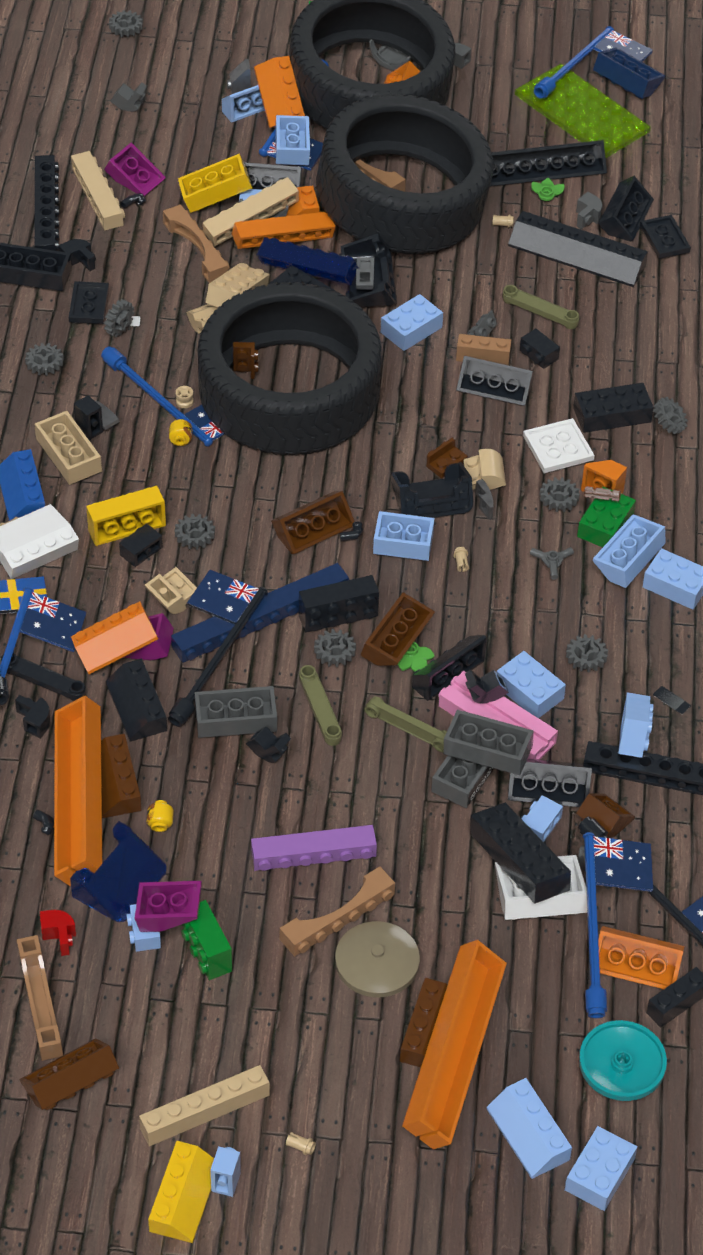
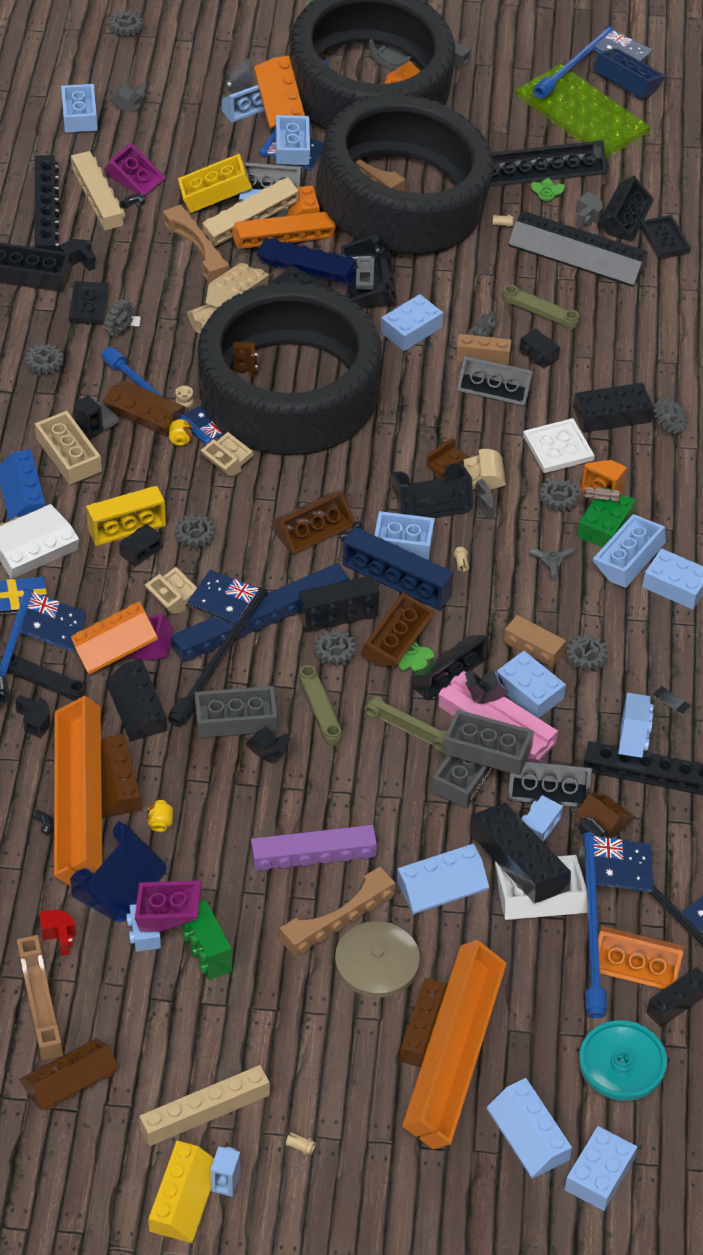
(79, 108): none -> light blue brick
(143, 407): none -> reddish brown slope
(227, 454): none -> tan brick
(398, 568): none -> dark blue brick
(442, 878): none -> light blue slope
(534, 640): none -> medium nougat brick

